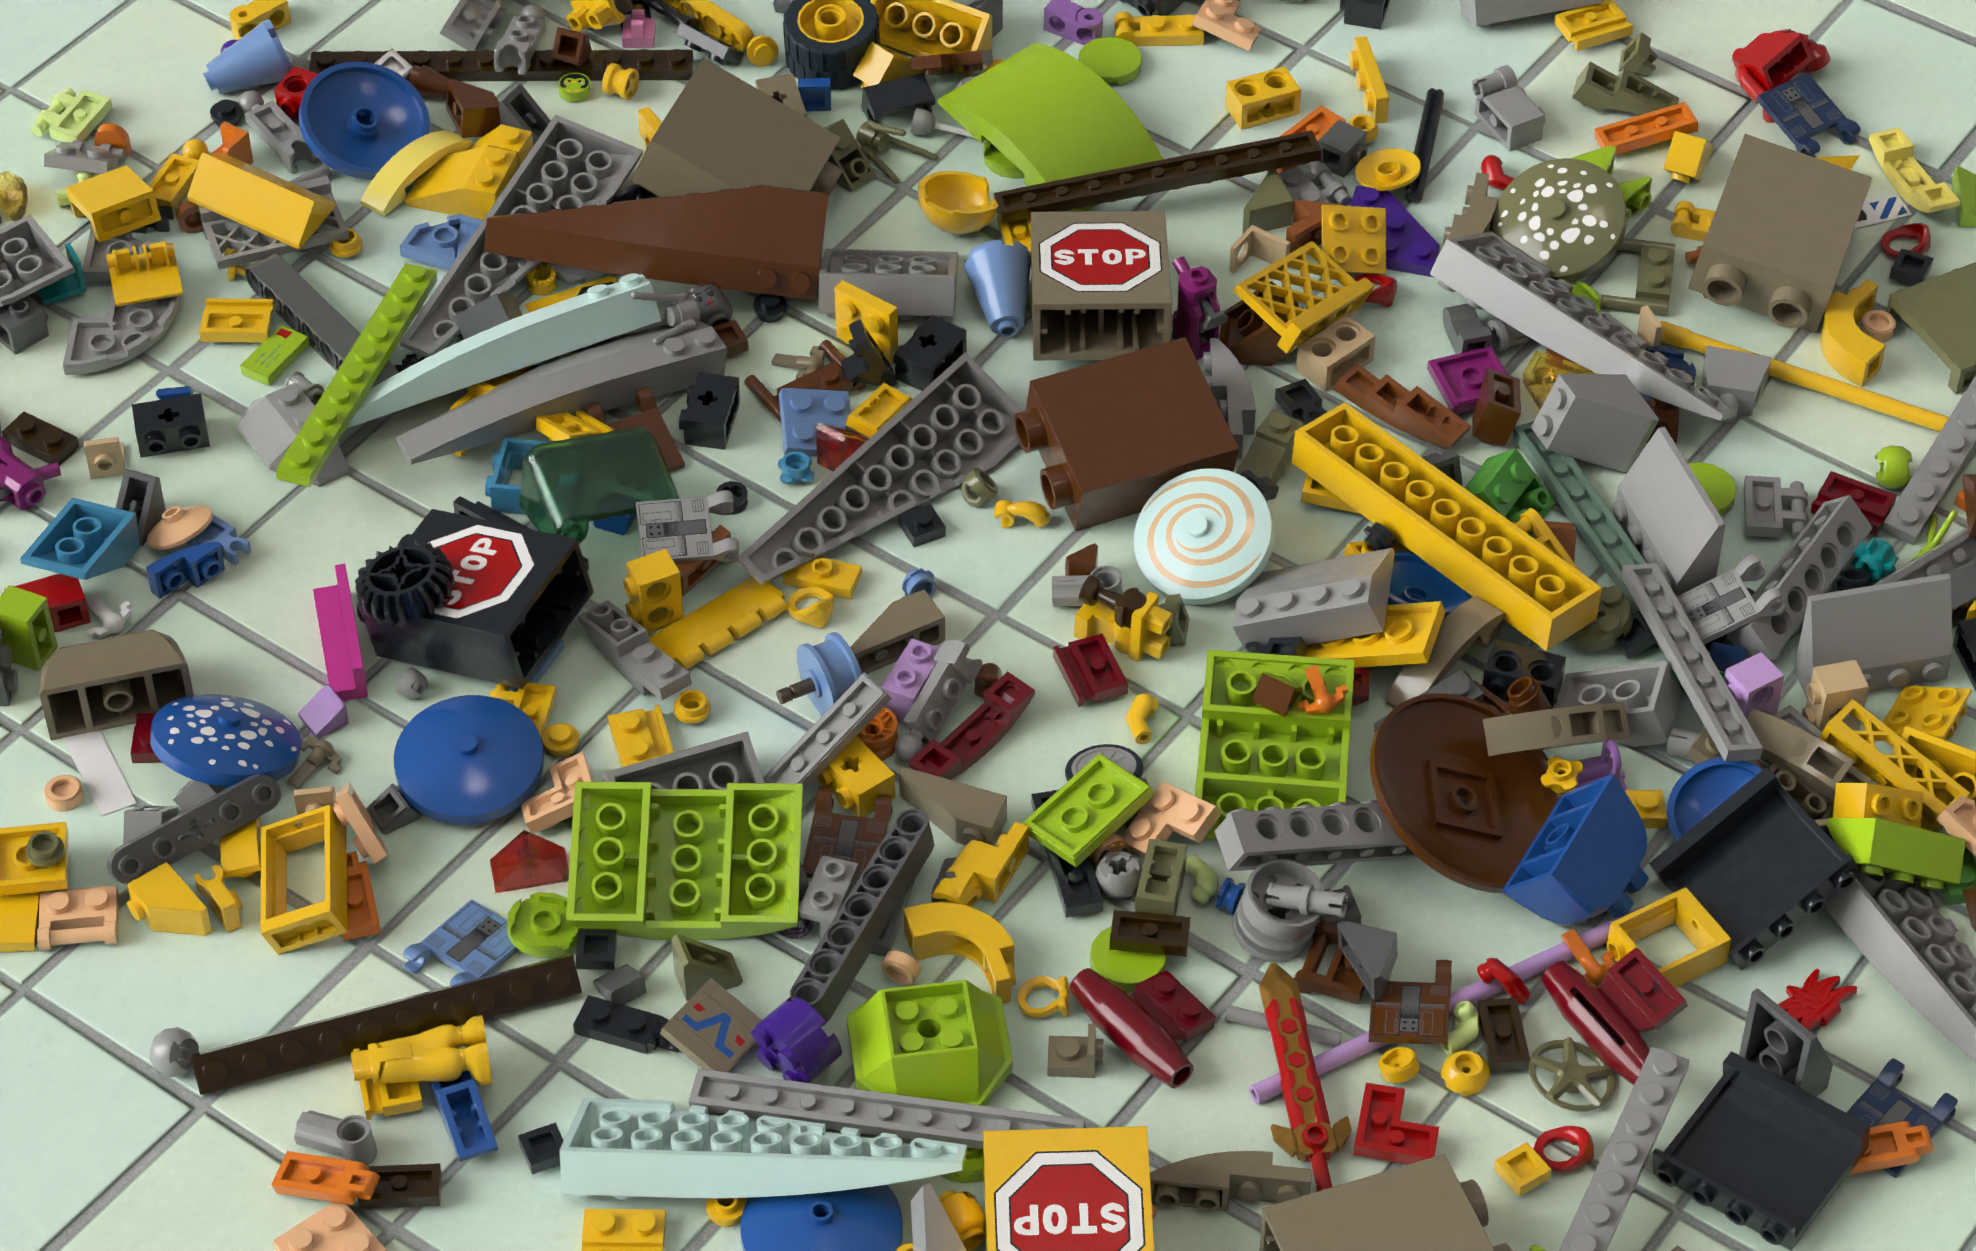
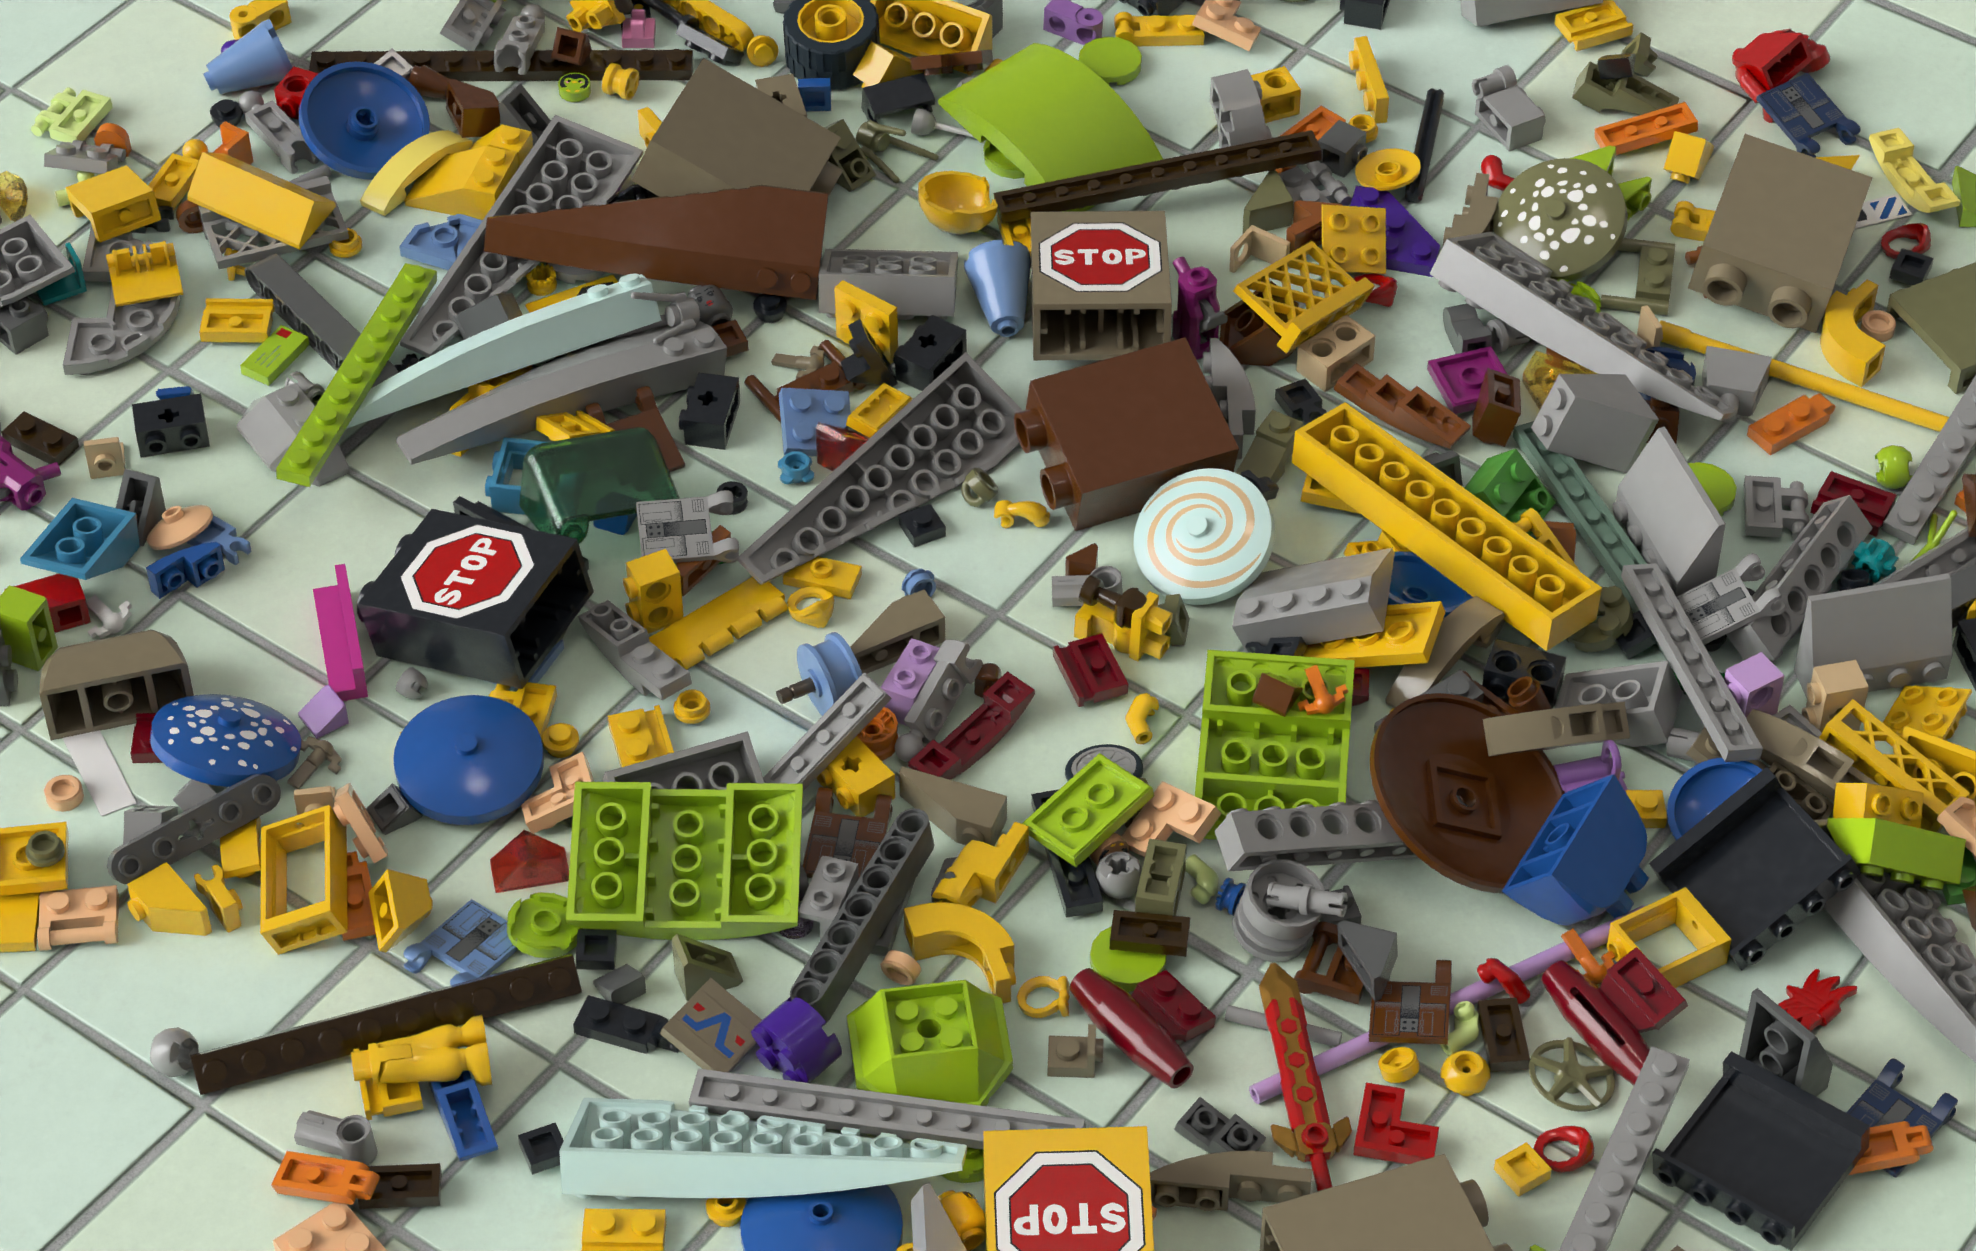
(398, 906): none -> yellow slope
(404, 583): black gear -> none
(1215, 1132): none -> dark grey slope
(1238, 109): none -> light grey brick
(1379, 537): black plate -> none
(1561, 782): yellow plate -> none
(1616, 66): none -> black slope
(1727, 655): dark blue slope -> none
(1791, 422): none -> orange hinge

